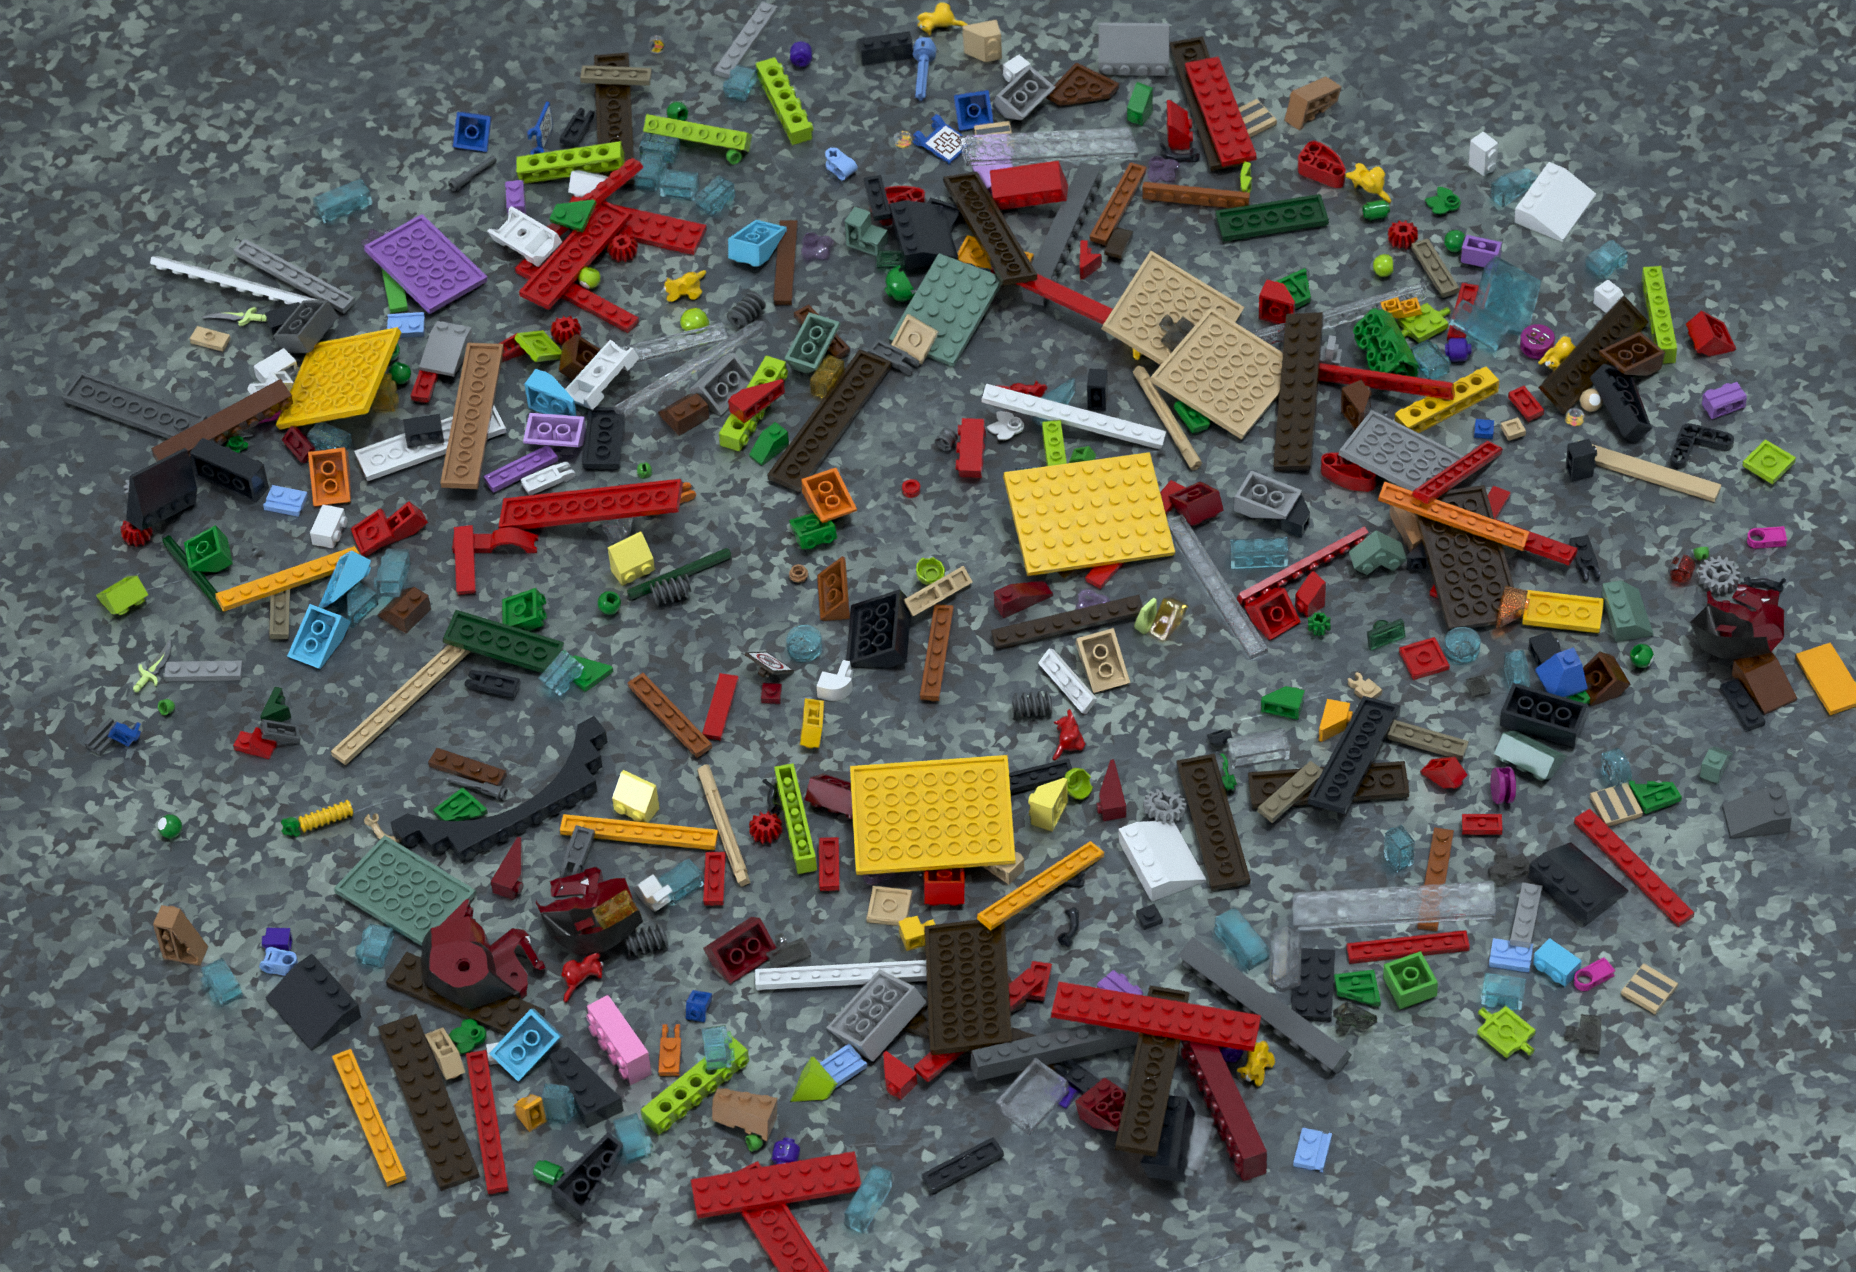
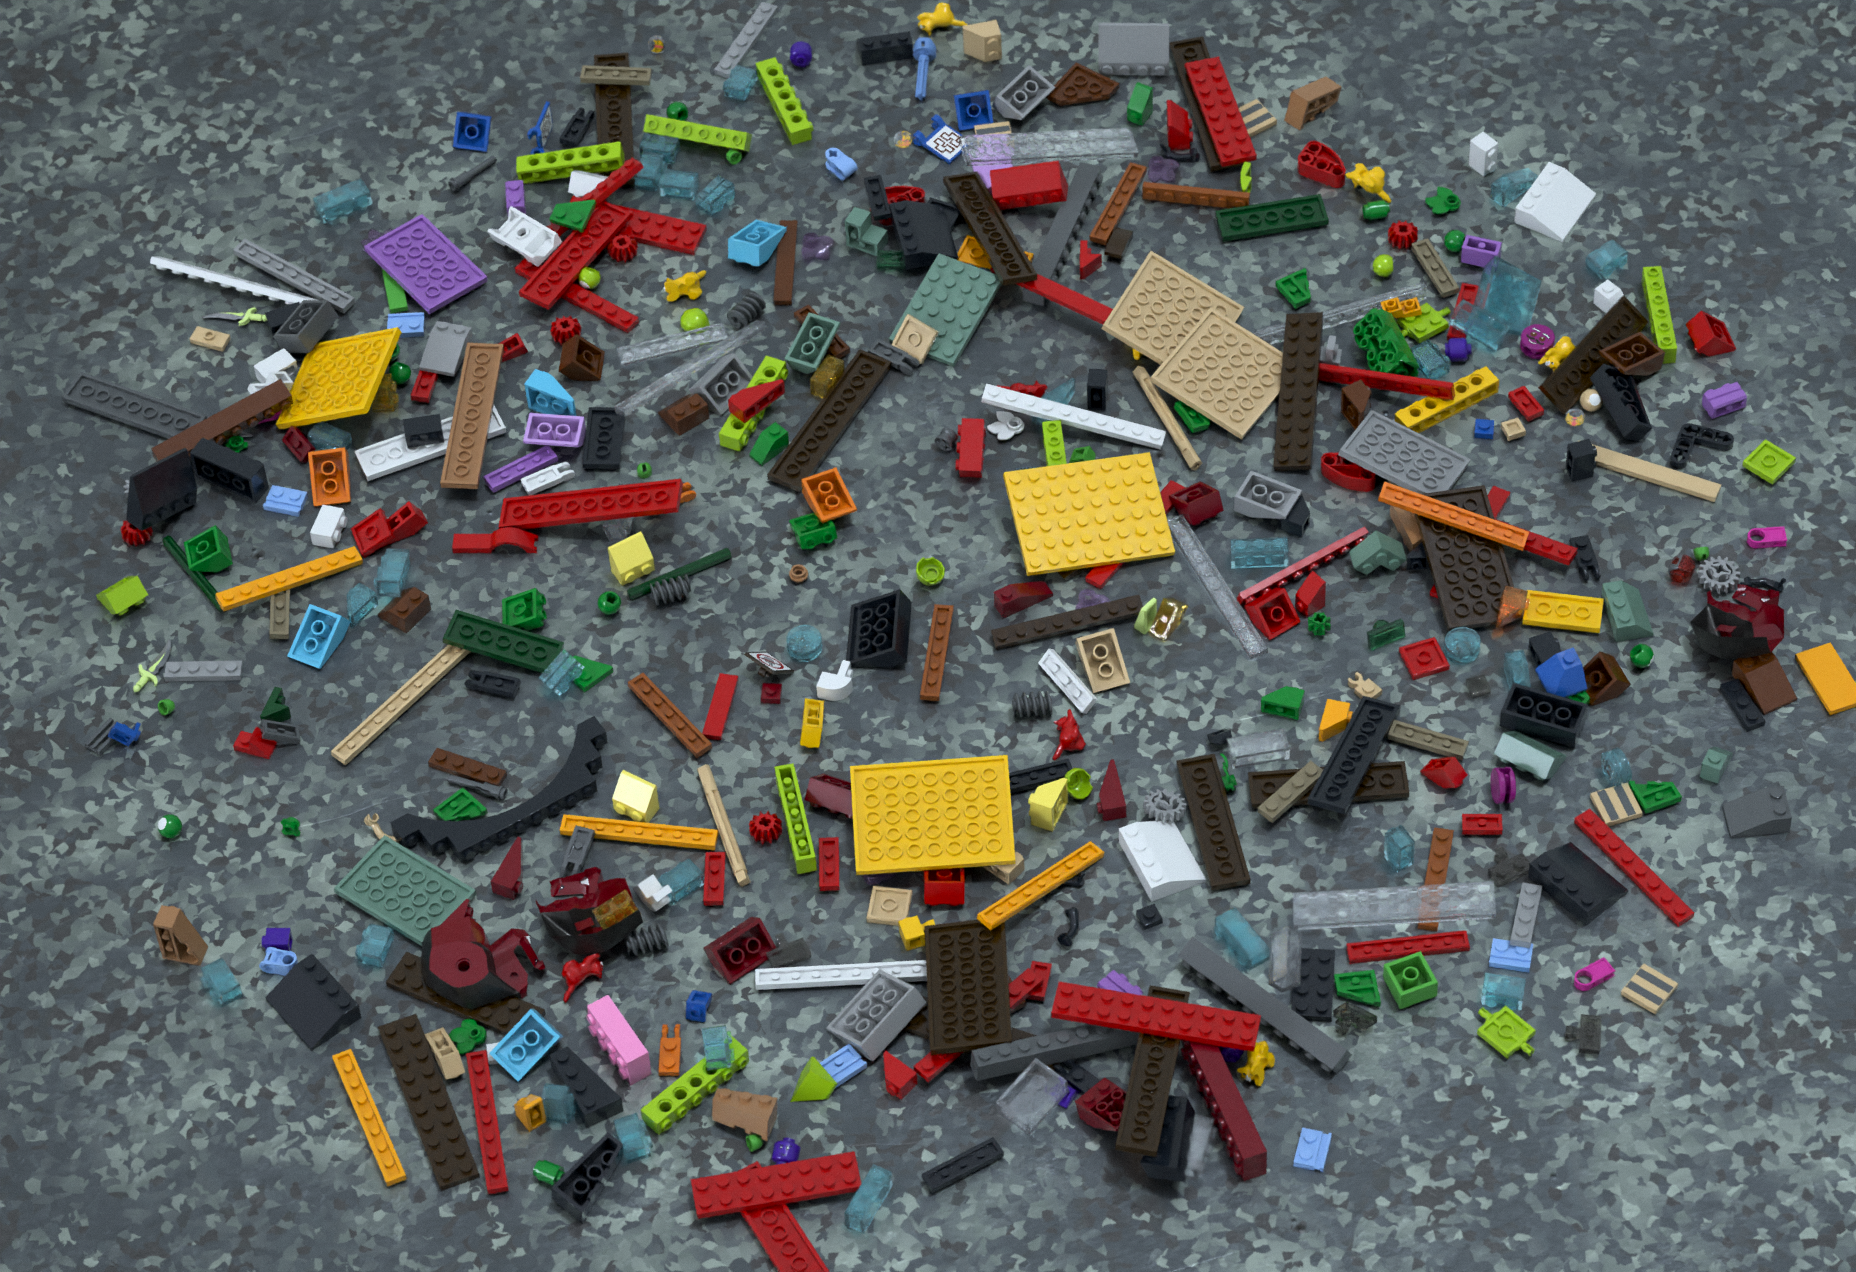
(325, 816): yellow piece -> none
(348, 572): medium azure slope -> none
(465, 560): red tile -> none
(538, 346): lime plate -> none
(588, 385): white piece -> none
(773, 807): black piece -> none
(834, 592): dark orange slope -> none
(898, 285): green cylinder -> none
(911, 488): red tile -> none
(937, 591): tan slope -> none
(1014, 68): white brick -> none
(1176, 332): clear smoke plate -> none
(1275, 302): red slope -> none
(1457, 472): red tile -> none
(1556, 962): medium azure brick -> none

